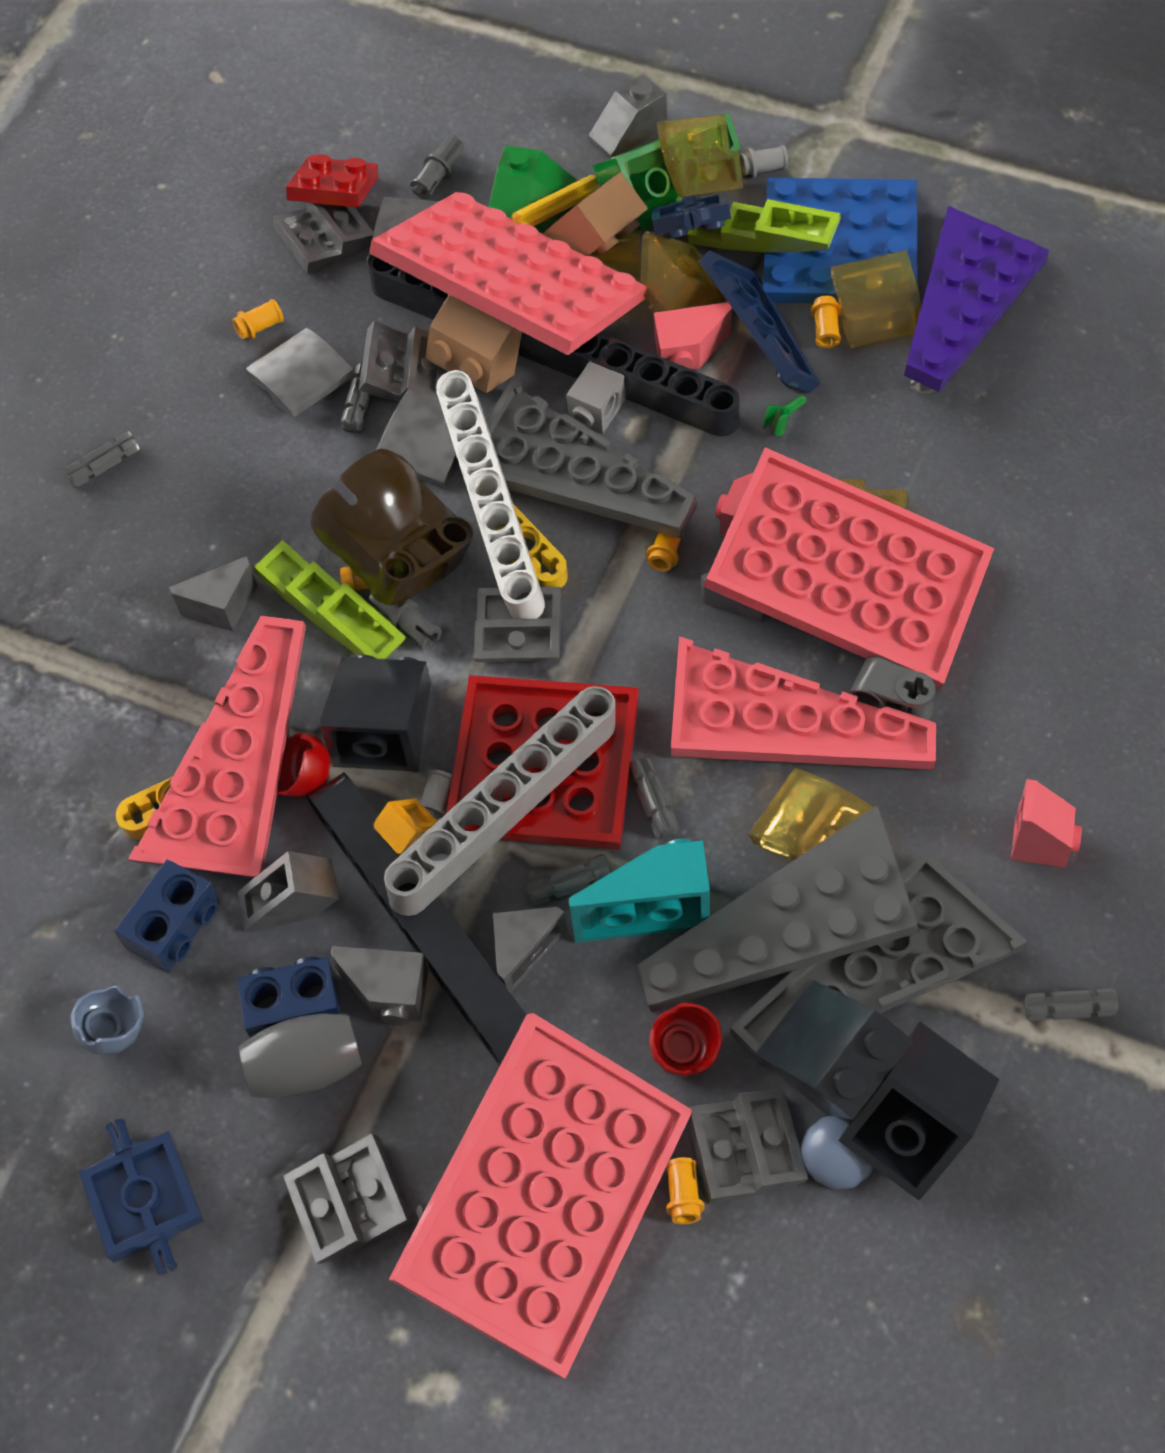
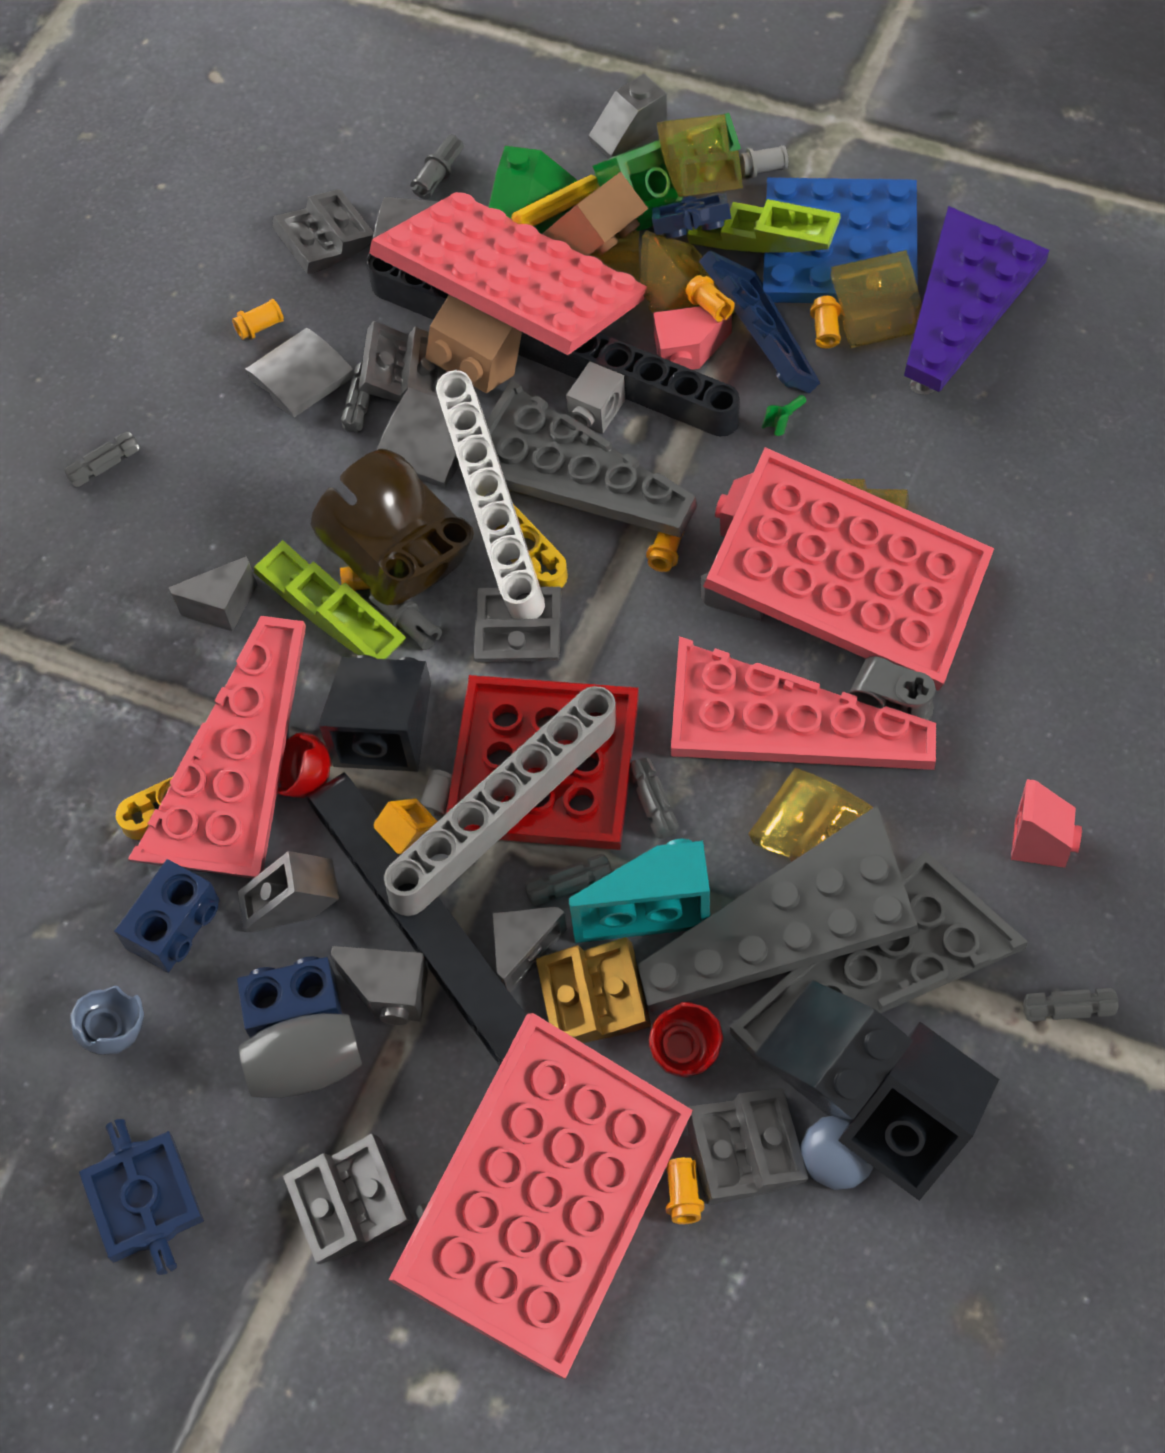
(332, 181): red plate -> none
(594, 991): none -> pearl gold slope
(704, 293): none -> light orange pin

